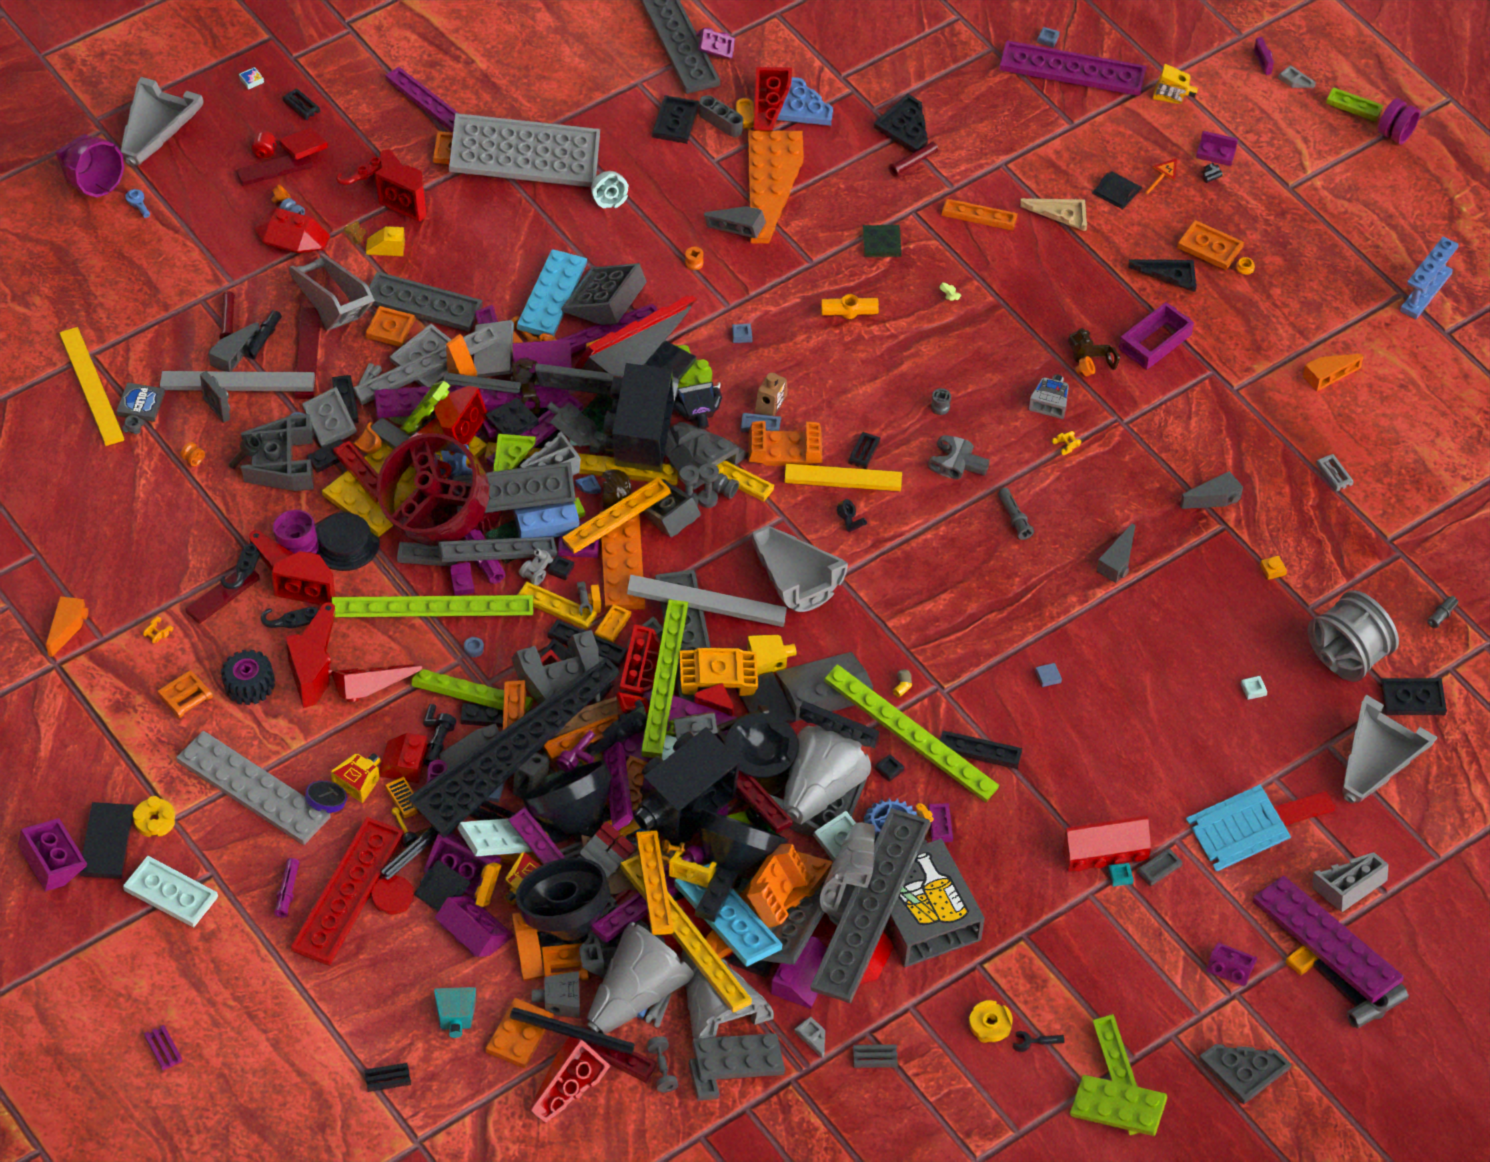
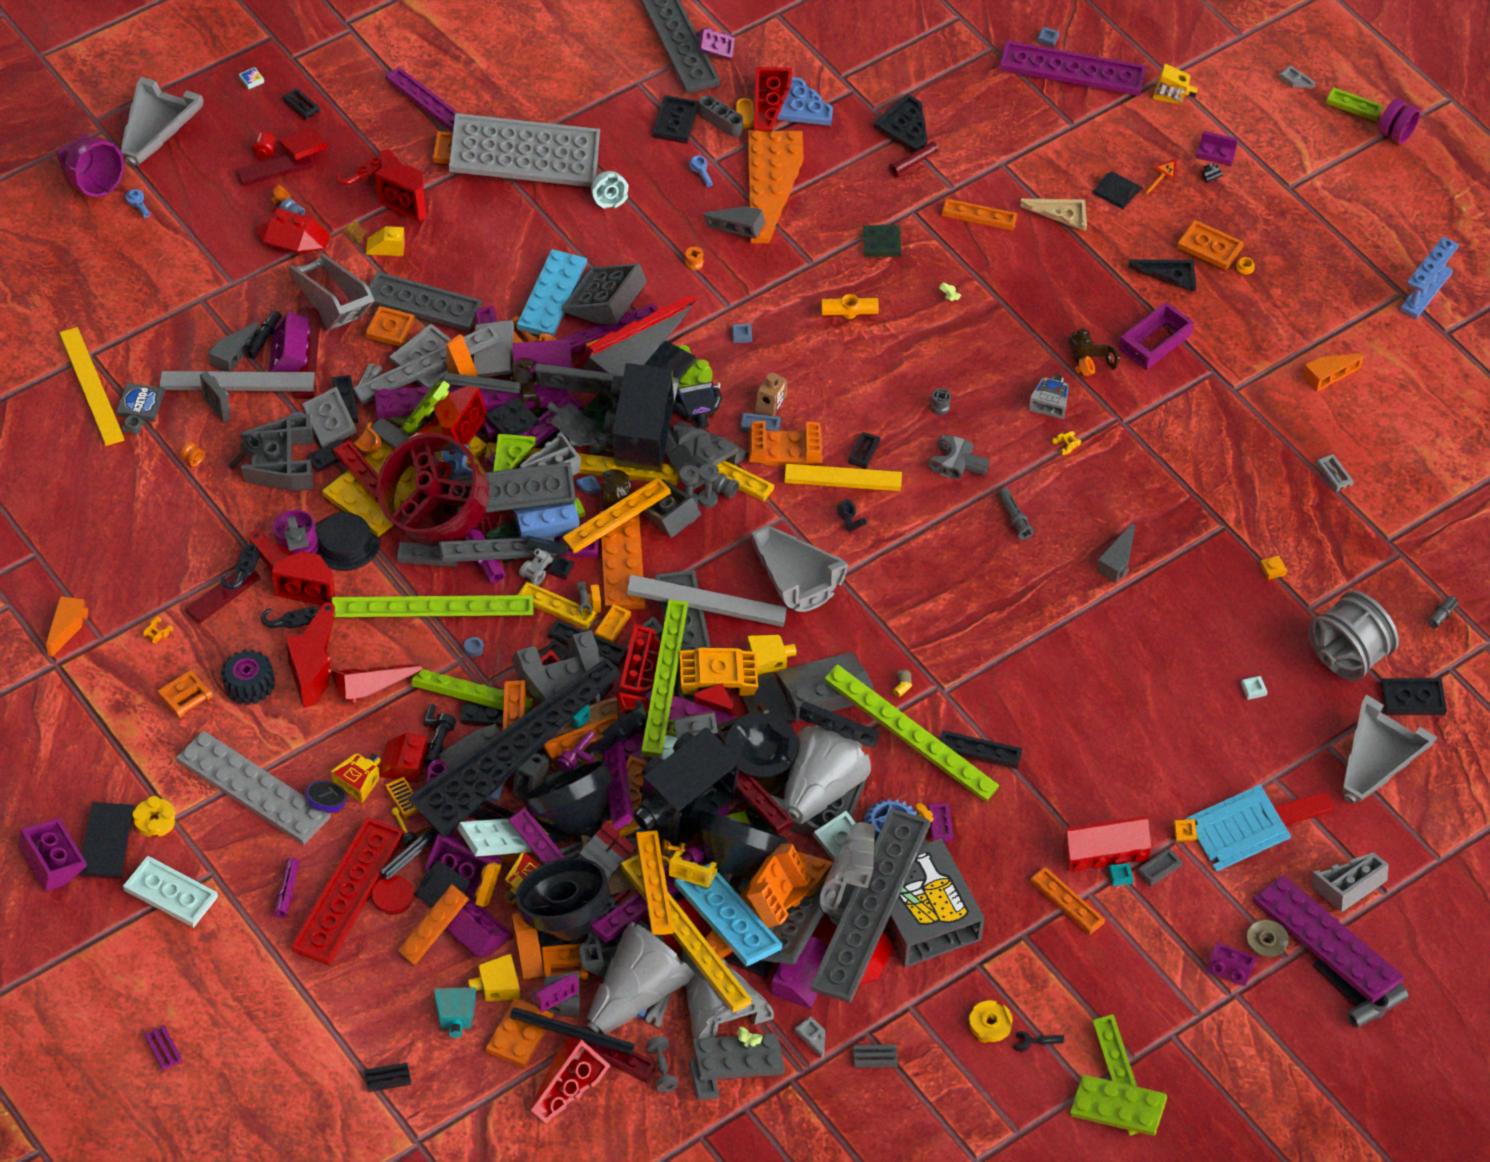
(227, 314): dark red pin -> none
(289, 344): none -> magenta slope
(296, 536): none -> dark grey plate
(433, 924): none -> orange plate
(461, 579): magenta bracket -> none
(497, 980): none -> yellow torso
(547, 545): none -> black tile
(555, 992): none -> magenta bracket
(581, 718): none -> teal tile
(699, 165): none -> medium blue plate
(716, 894): black plate -> none
(748, 1038): none -> yellowish green piece
(889, 767): black tile -> none
(1048, 675): sand blue tile -> none
(1067, 900): none -> orange tile
(1185, 830): none -> light orange tile
(1214, 493): dark grey slope -> none
(1244, 1068): dark grey plate -> none
(1264, 56): magenta plate -> none
(1267, 931): none -> dark tan dish
(1301, 960): light orange tile -> none

